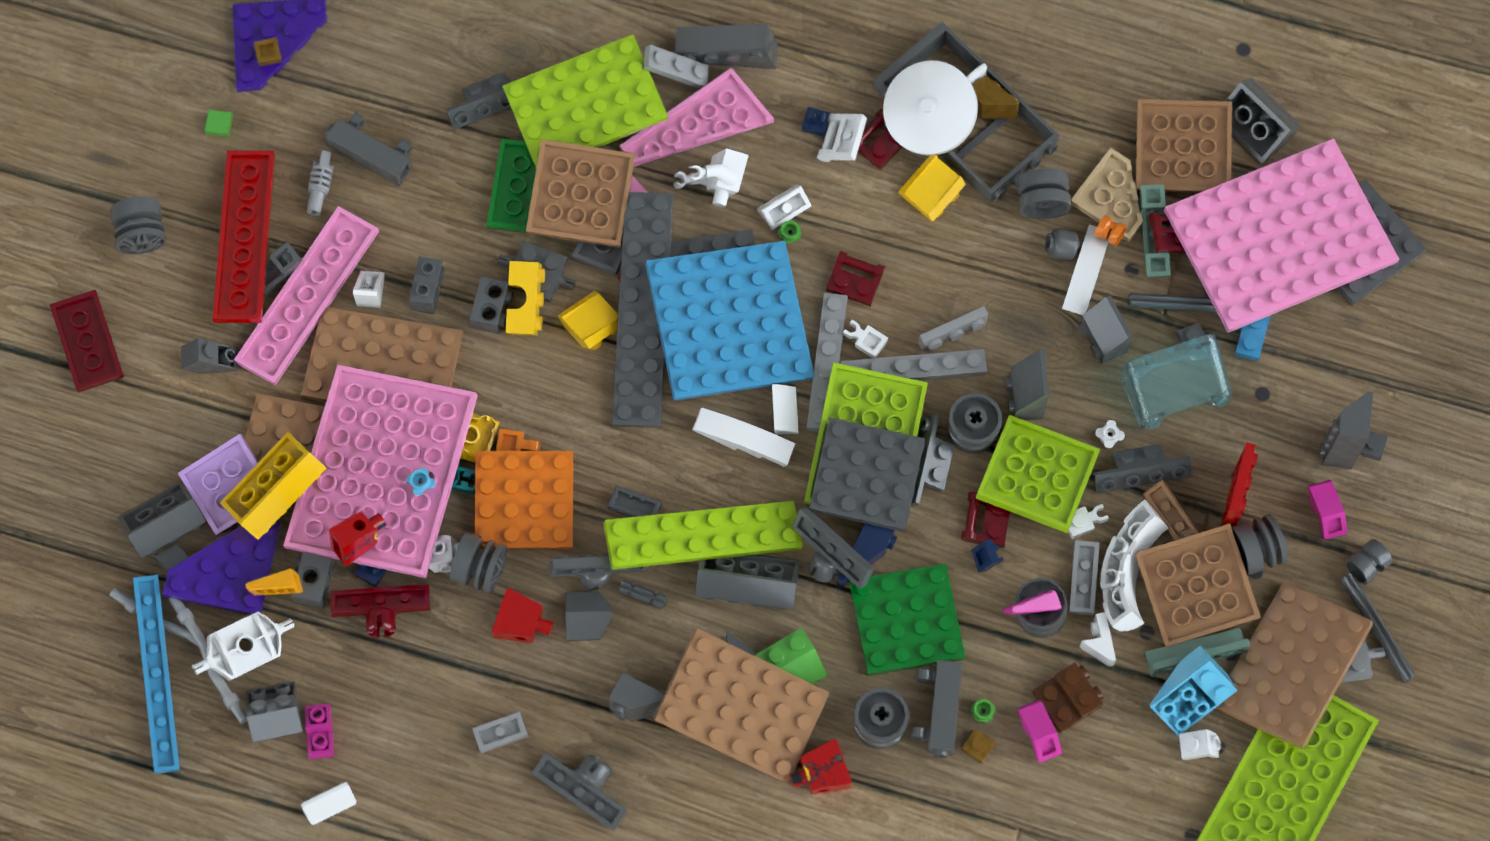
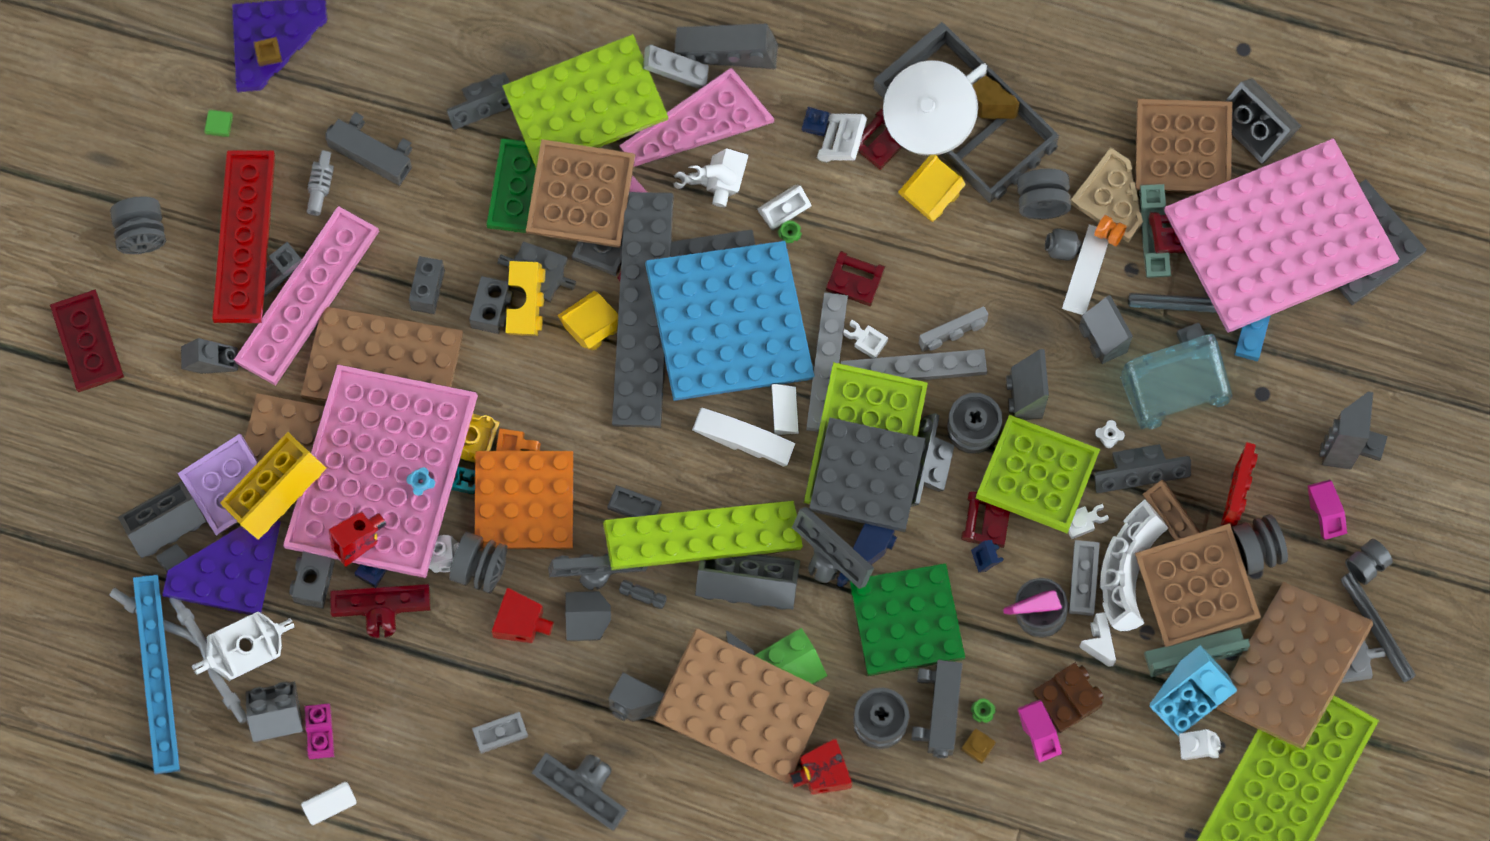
(279, 583): light orange slope -> none
(369, 289): white slope -> none

